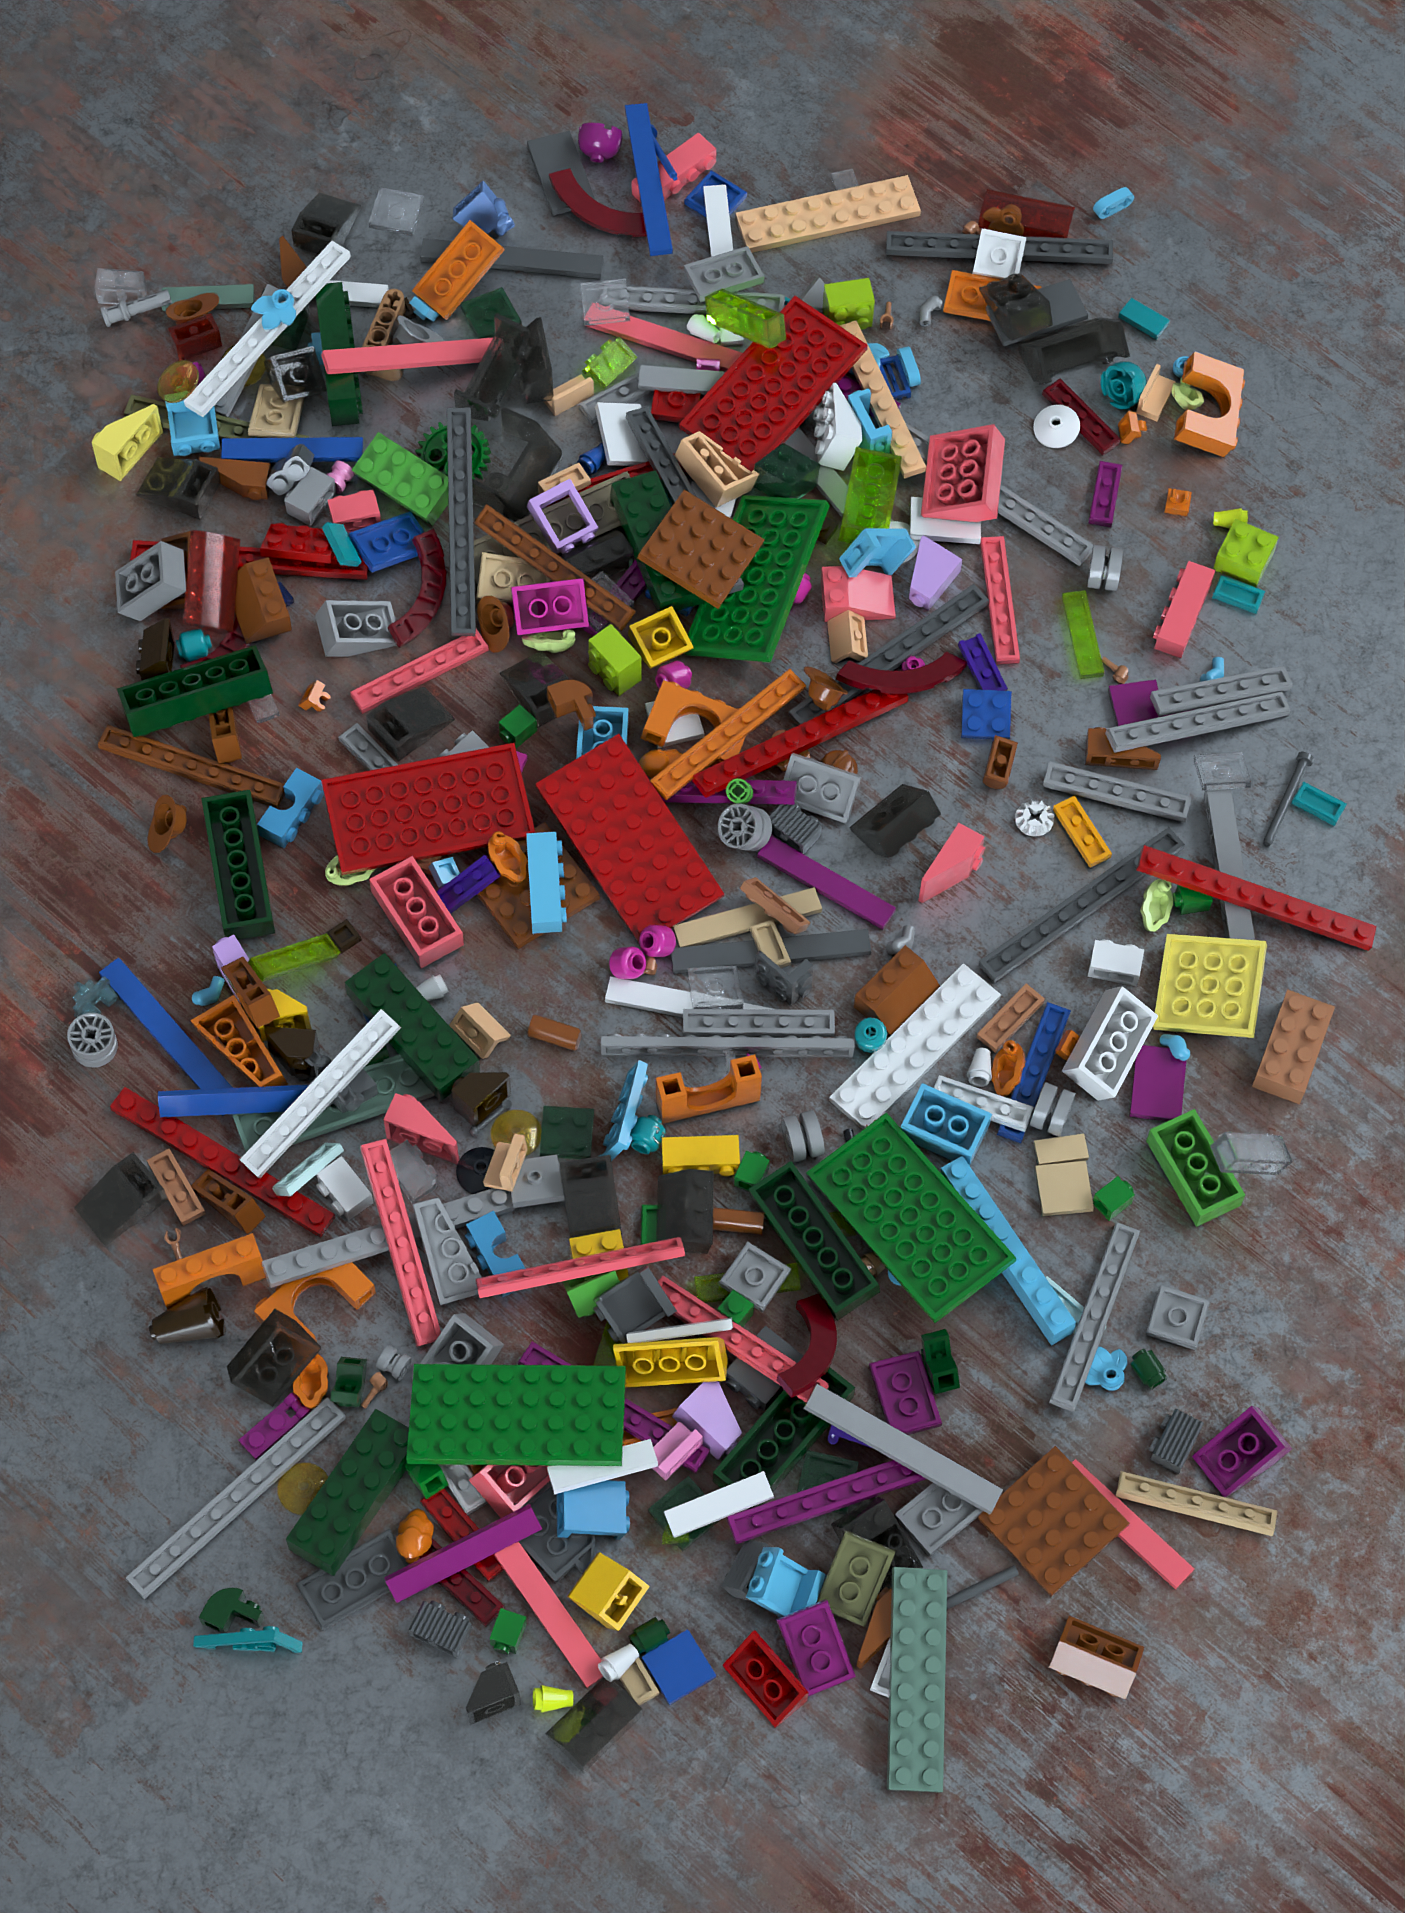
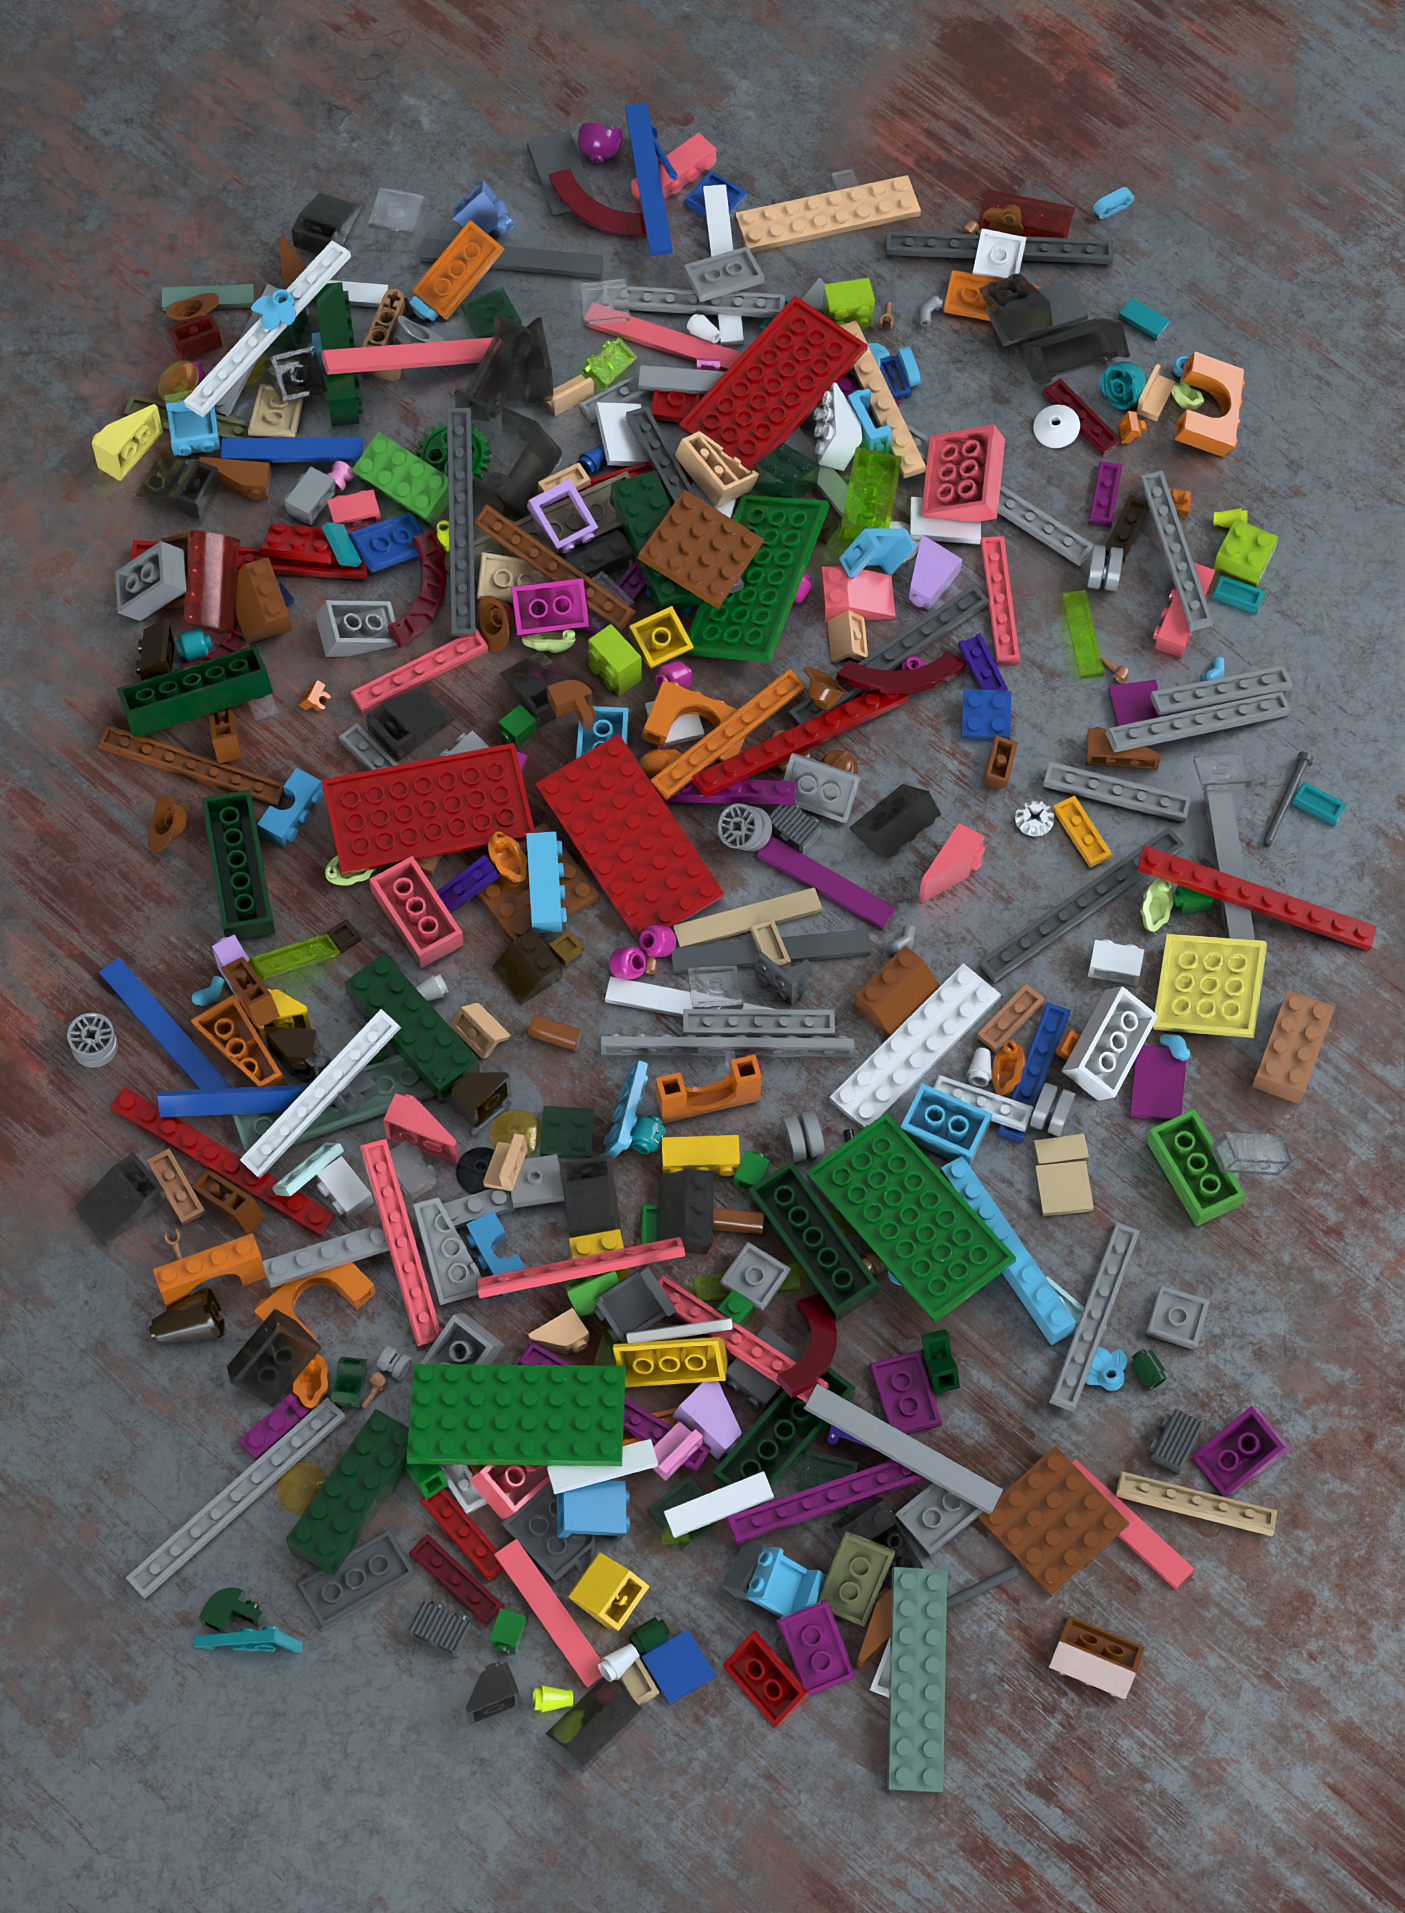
(90, 994): clear light blue hips -> none
(119, 285): clear brick -> none
(125, 310): light grey pin -> none
(290, 469): dark grey brick -> none
(414, 1535): orange arm -> none
(443, 534): none -> neon yellow cone
(444, 871): medium azure plate -> none
(463, 1553): magenta tile -> none
(528, 967): none -> dark brown slope
(562, 1334): none -> light nougat slope
(566, 947): none -> pearl gold plate
(742, 794): bright green wheel -> none
(745, 318): clear neon green brick -> none
(774, 906): nougat plate -> none
(867, 1042): teal head -> none
(1114, 1198): green brick -> none
(1128, 525): none -> dark brown plate
(1176, 551): none -> light grey tile

